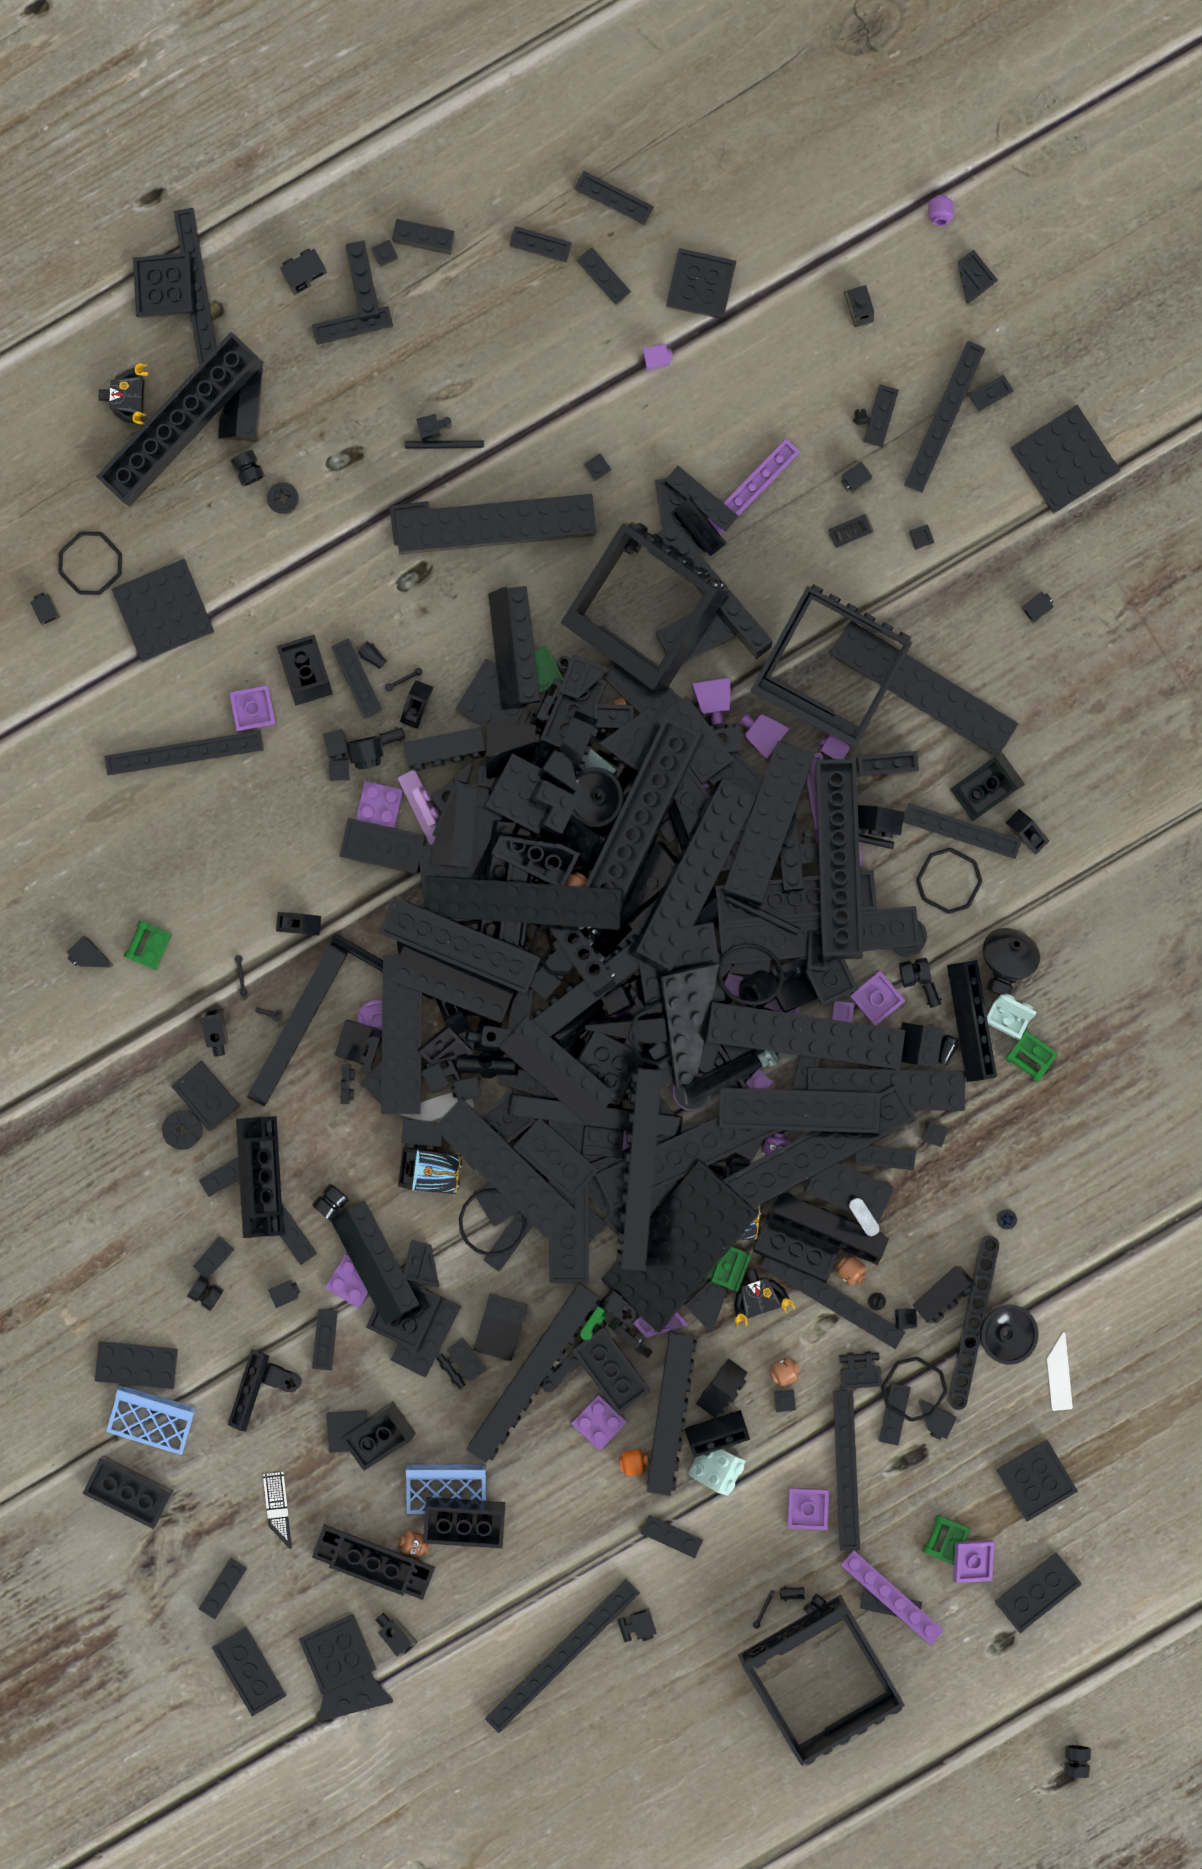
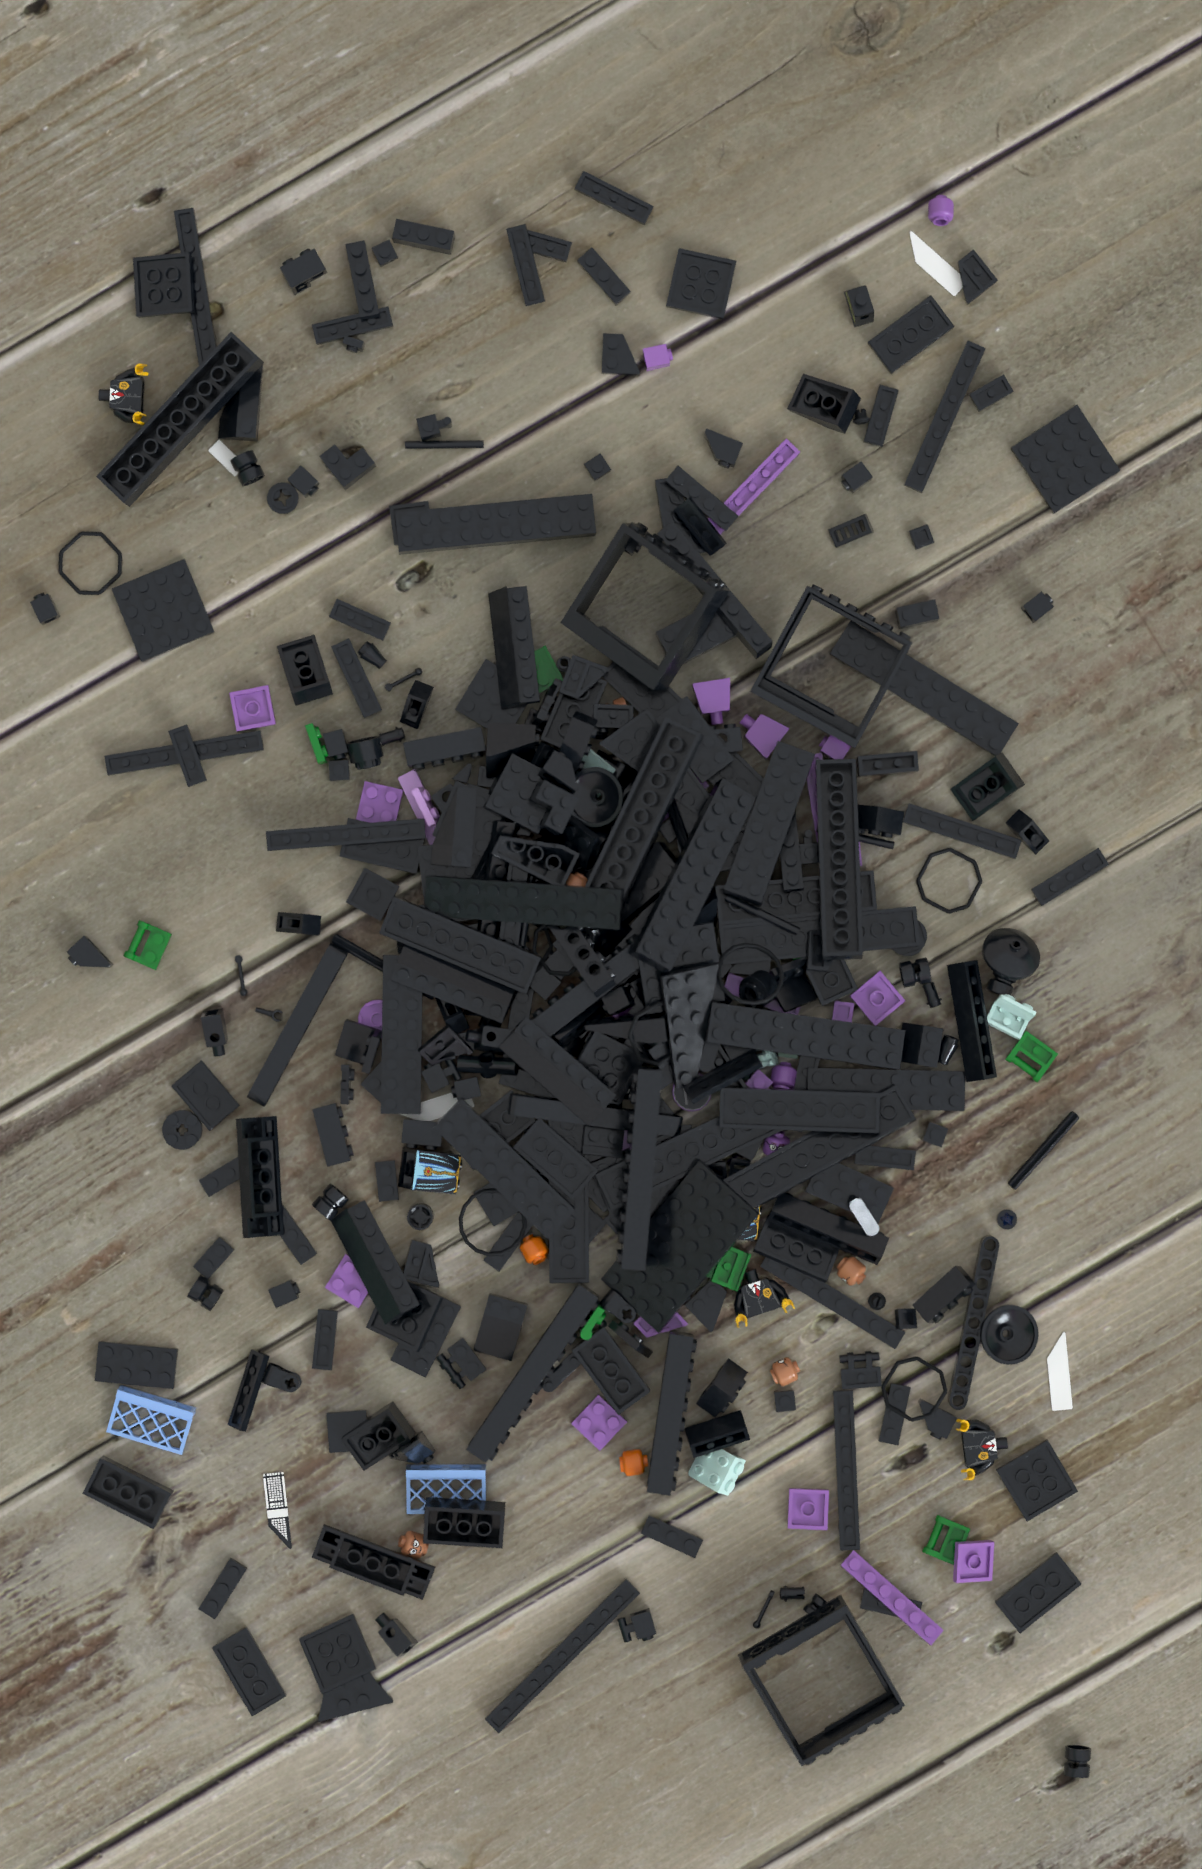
(187, 755): none -> black plate
(223, 455): none -> white sticker
(304, 482): none -> black brick
(319, 750): none -> green plate
(333, 1134): none -> black brick
(345, 834): none -> black plate
(347, 470): none -> black brick
(353, 345): none -> black plate
(360, 620): none -> black plate
(372, 894): none -> black plate
(387, 1180): none -> black plate
(415, 1451): none -> black wedge
(420, 1216): none -> black wheel
(525, 265): none -> black plate
(534, 1249): none -> orange head
(617, 356): none -> black wing
(723, 448): none -> black slope
(783, 1076): none -> medium lavender head
(824, 403): none -> black slope
(911, 334): none -> black tile
(917, 614): none -> black brick
(935, 265): none -> white sticker
(979, 1446): none -> black torso
(1043, 1150): none -> black axle
(1069, 876): none -> black plate

